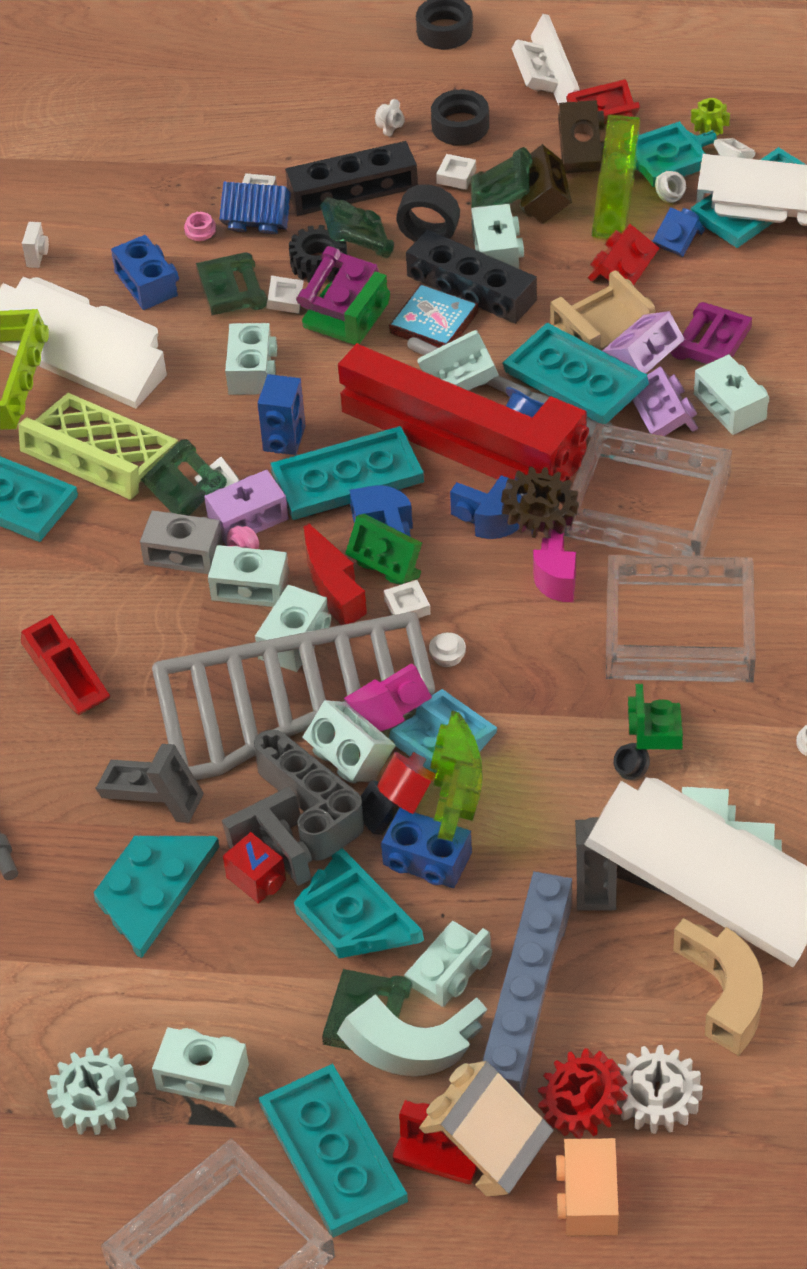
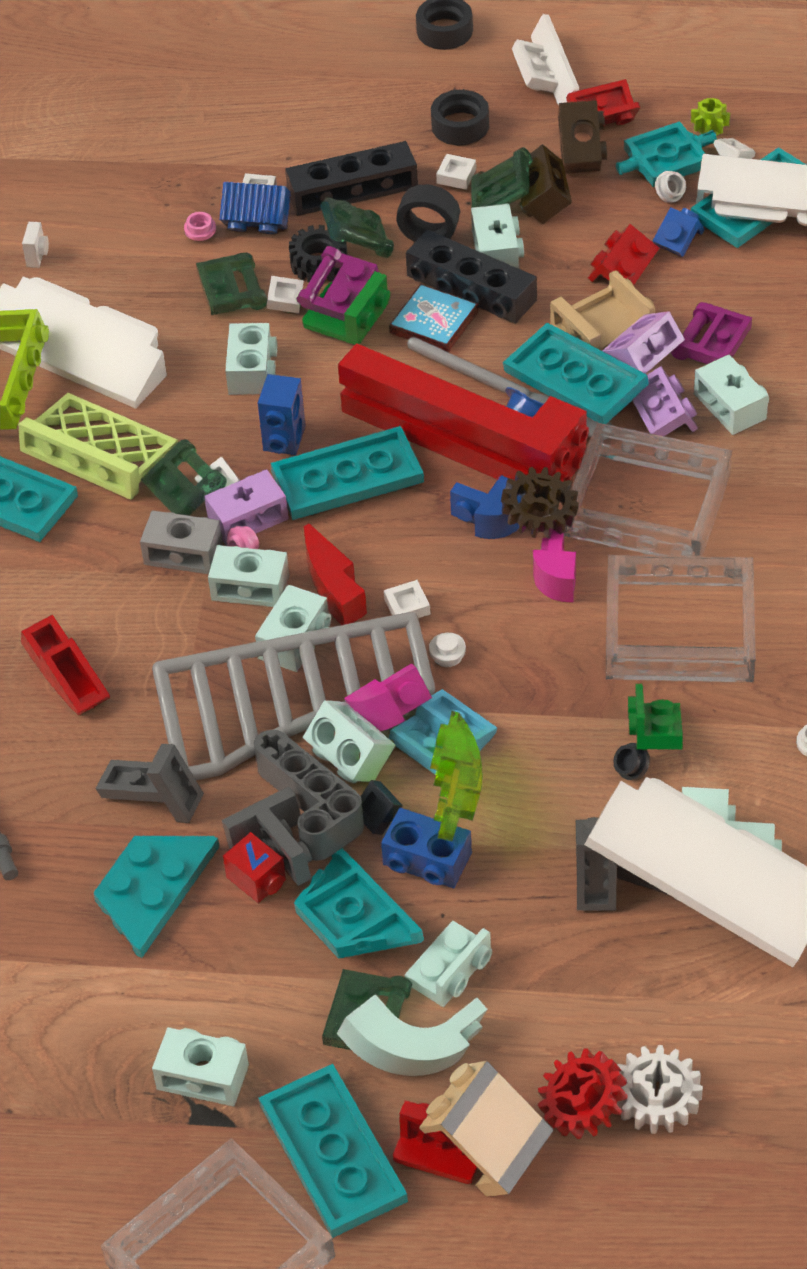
(80, 1104): light aqua gear -> none
(145, 271): blue brick -> none
(384, 505): blue brick -> none
(384, 550): green bracket -> none
(389, 117): white plate -> none
(405, 781): red brick -> none
(461, 362): light aqua bracket -> none
(527, 977): sand blue arch -> none
(590, 1187): light nougat brick -> none
(616, 176): clear neon green slope -> none
(731, 961): tan arch -> none

